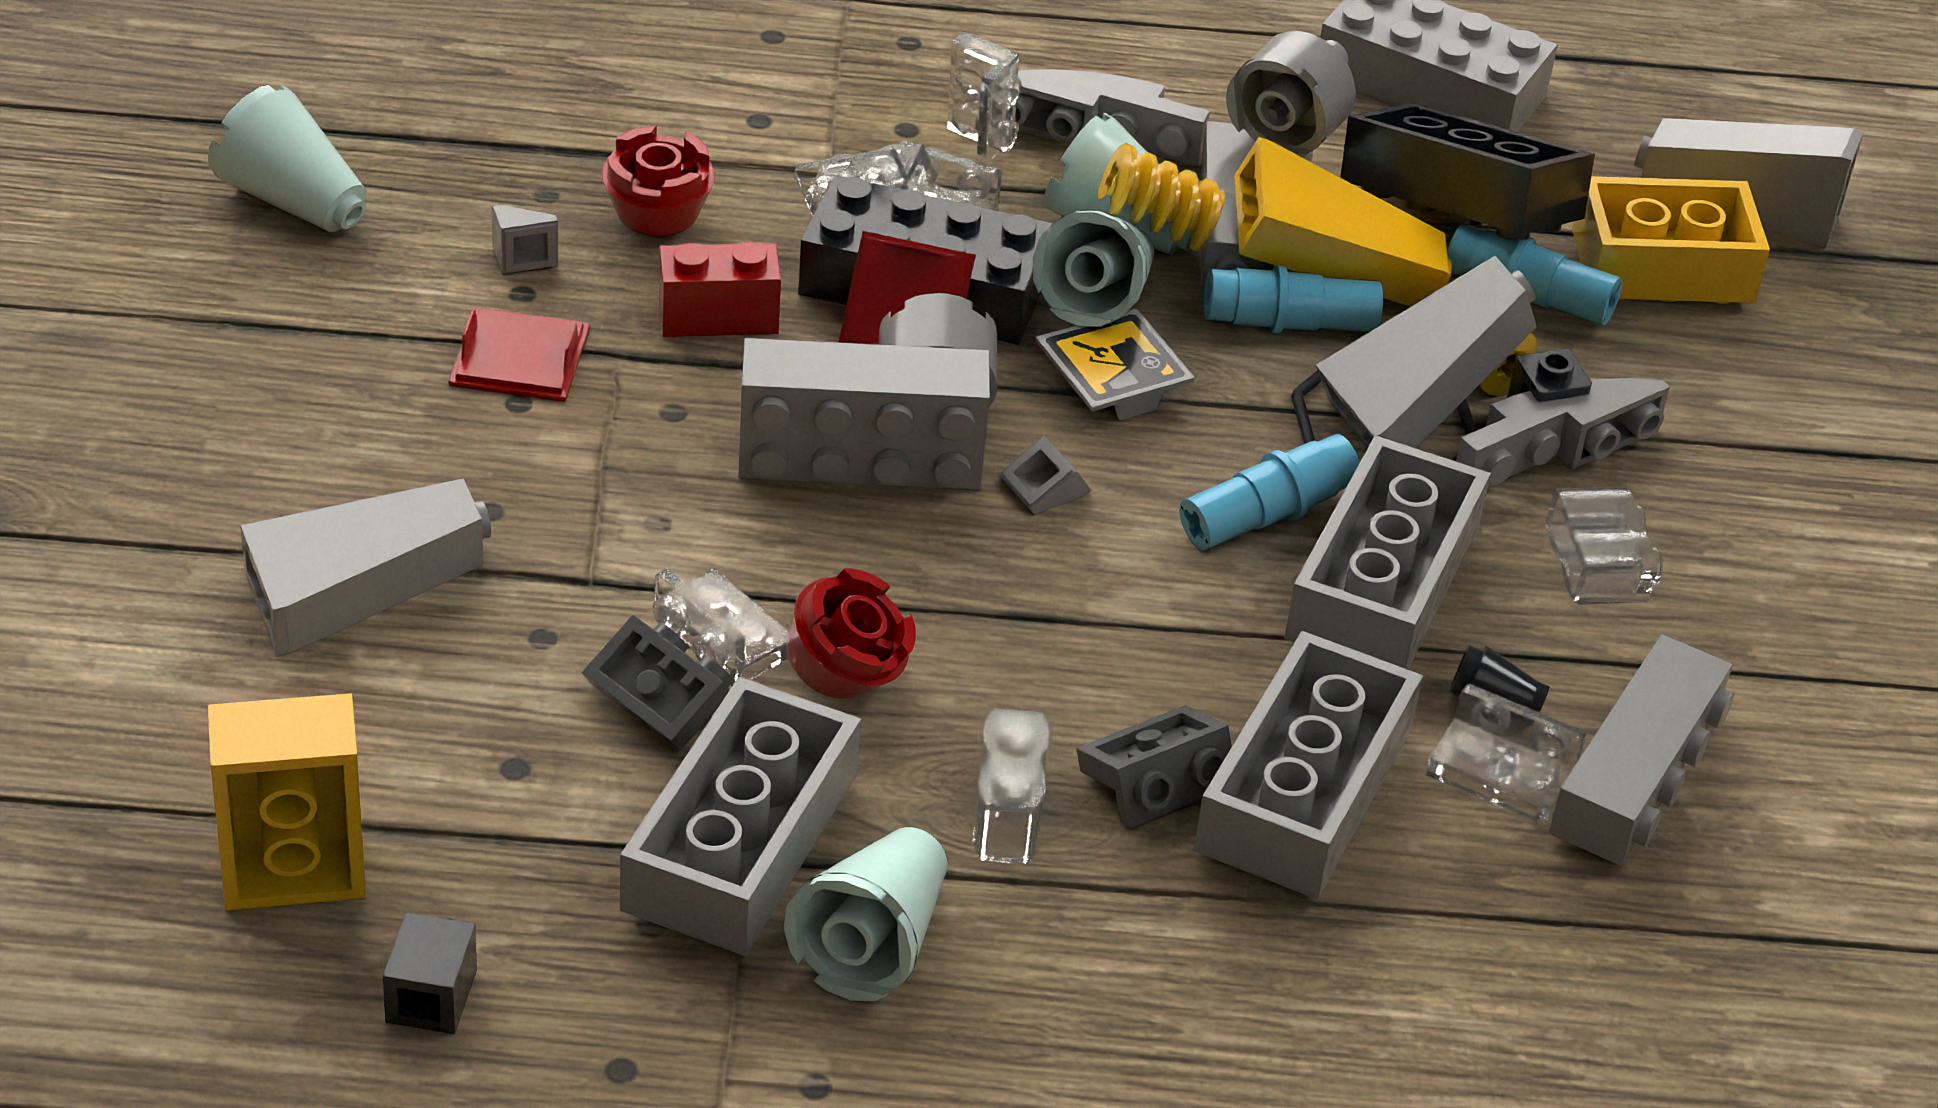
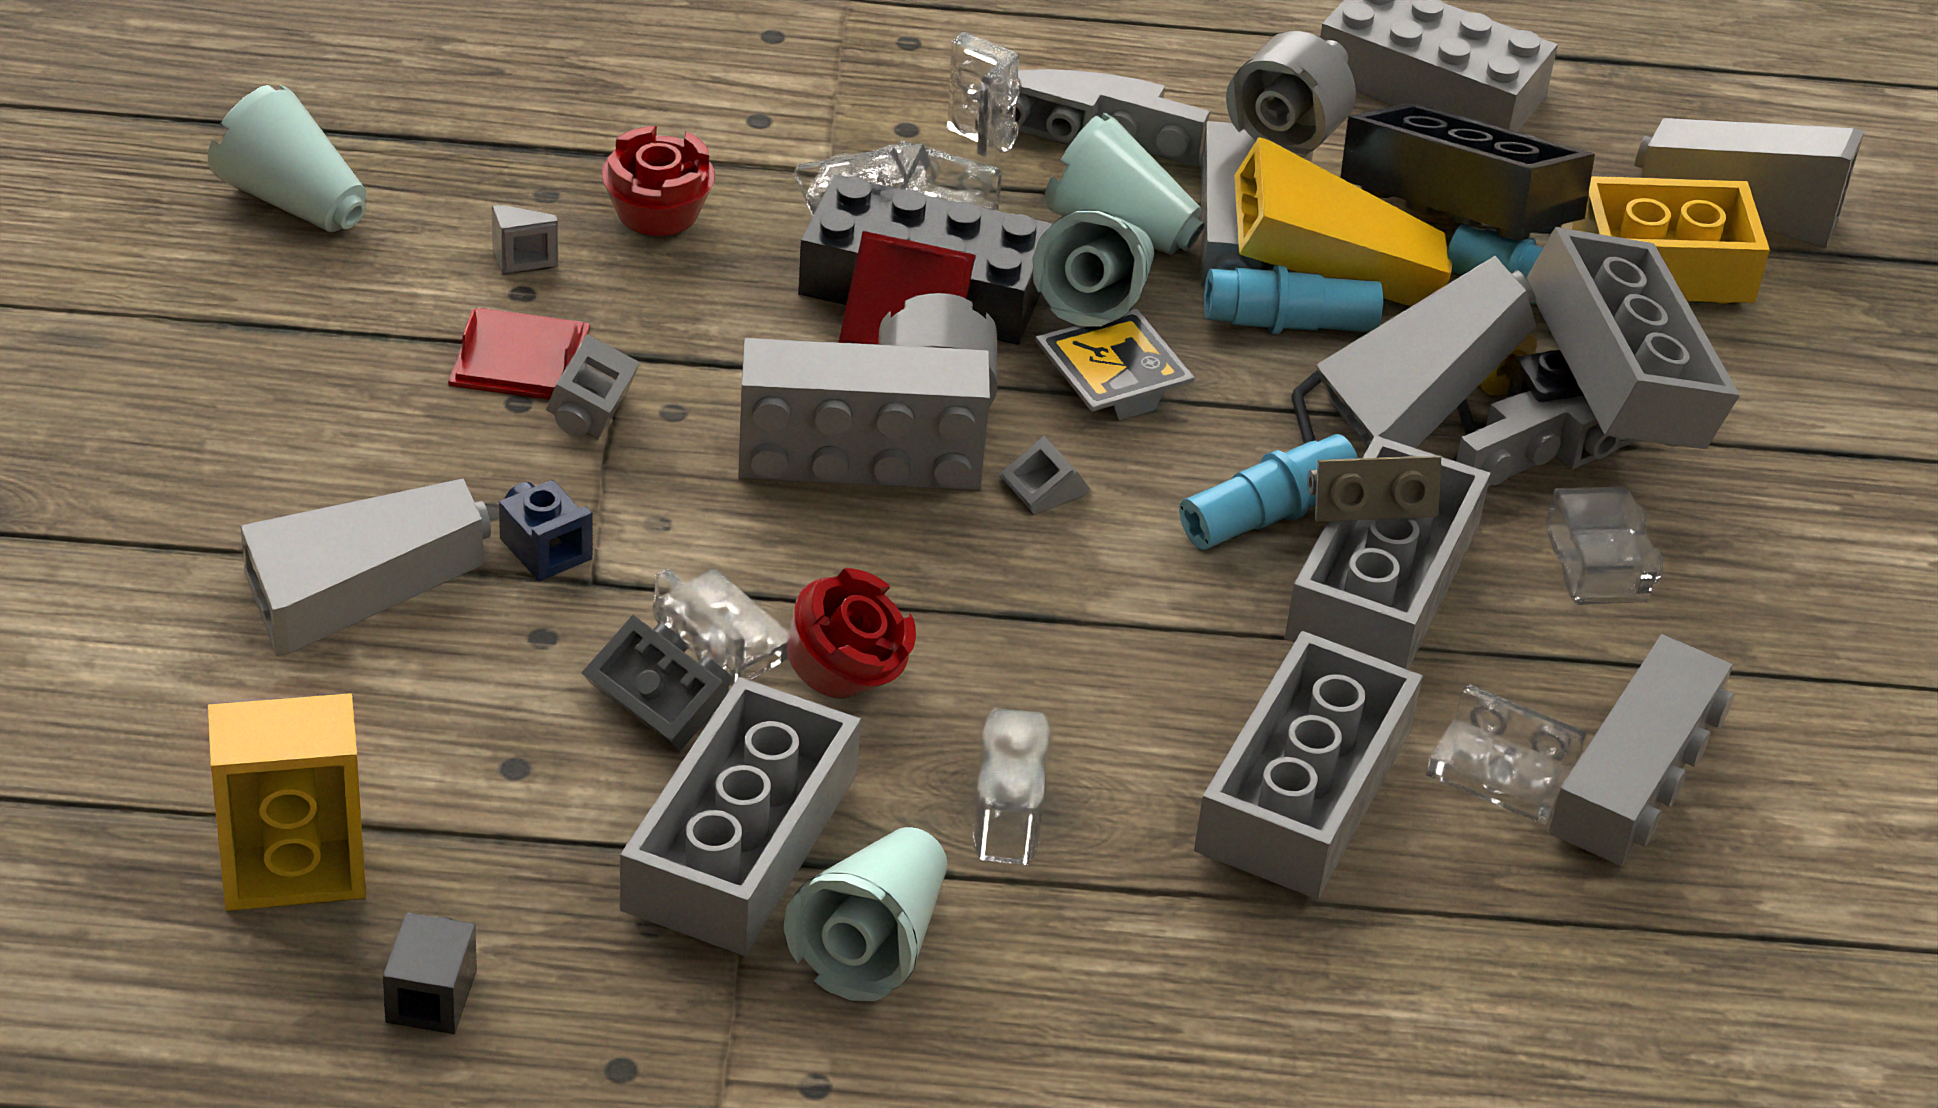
(538, 514): none -> dark blue brick
(585, 398): none -> light grey brick
(719, 289): red brick -> none
(1158, 762): dark grey bracket -> none
(1162, 194): yellow piece -> none
(1376, 488): none -> dark tan hinge
(1498, 676): black cone -> none
(1631, 339): none -> light grey brick

